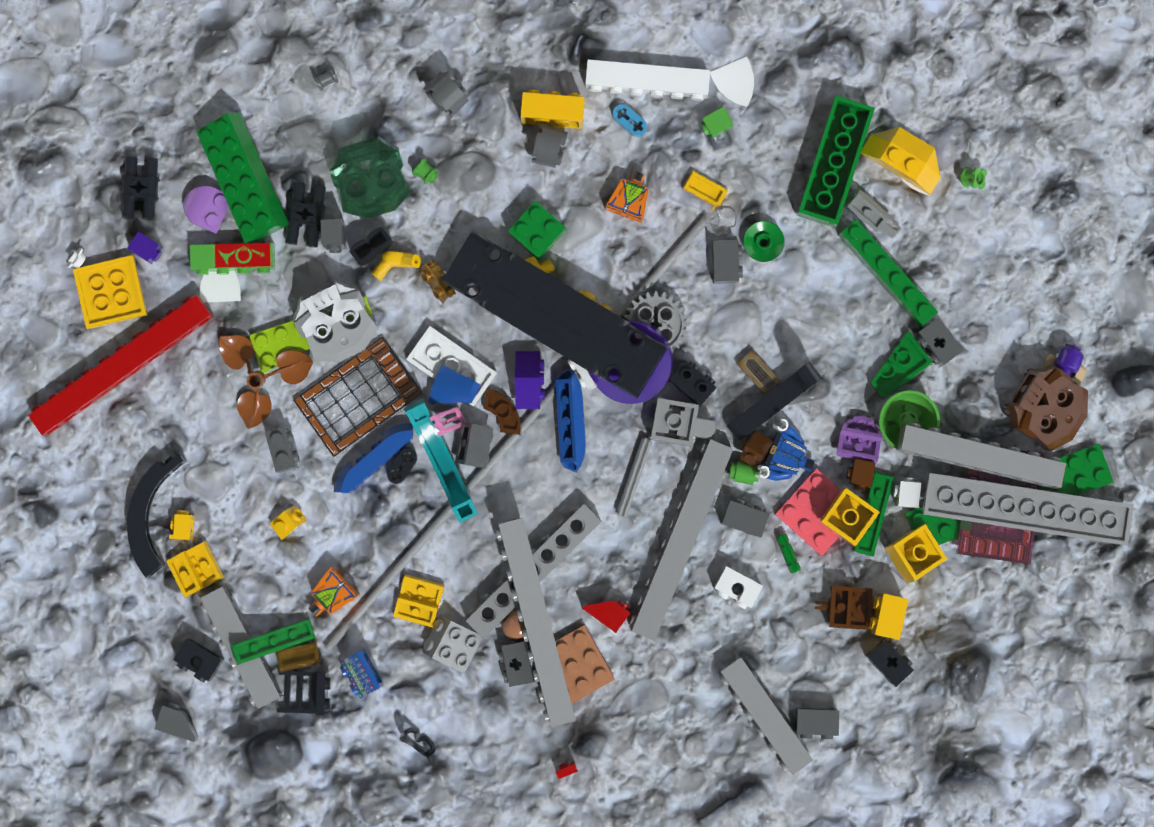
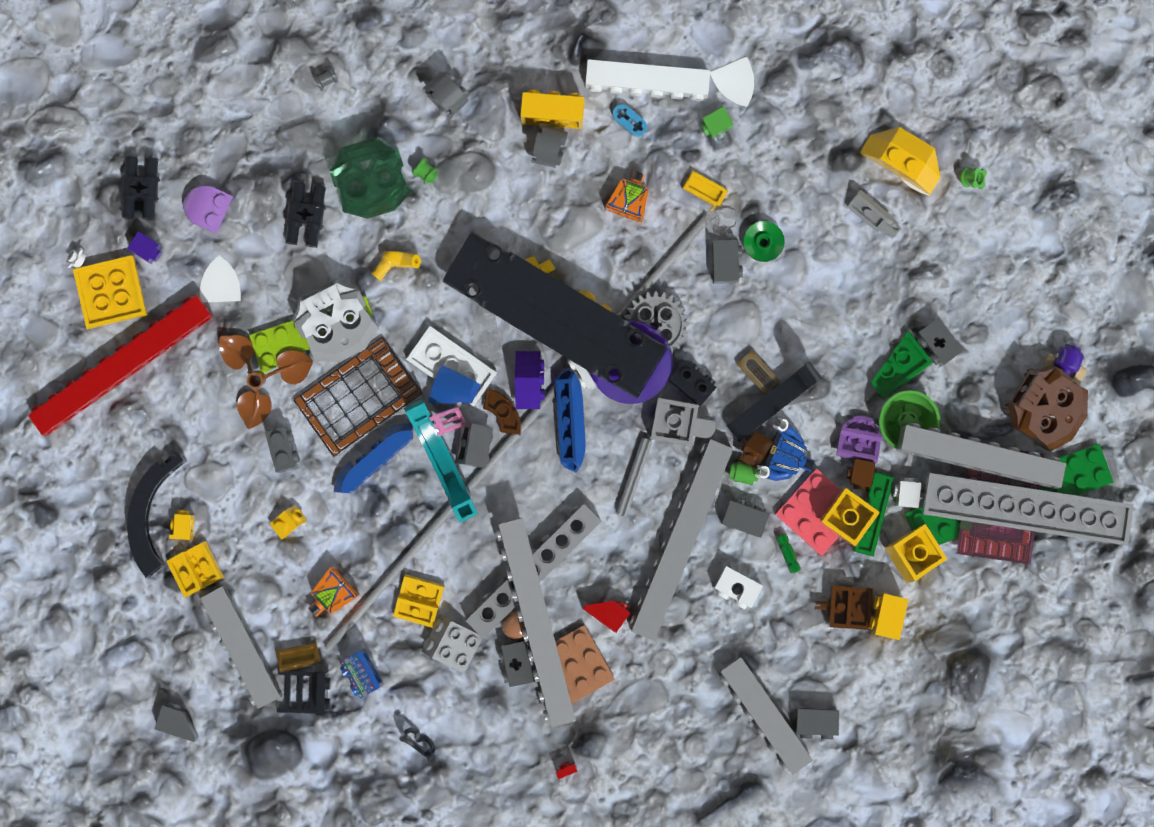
(210, 661): black brick -> none
(232, 257): brick -> none
(242, 177): green brick -> none
(272, 641): green tile -> none
(333, 235): dark grey brick -> none
(367, 249): black brick -> none
(406, 469): black beam -> none
(431, 274): pearl gold hinge -> none
(537, 230): green brick -> none
(835, 161): green brick -> none
(878, 657): black brick -> none
(888, 273): green brick -> none

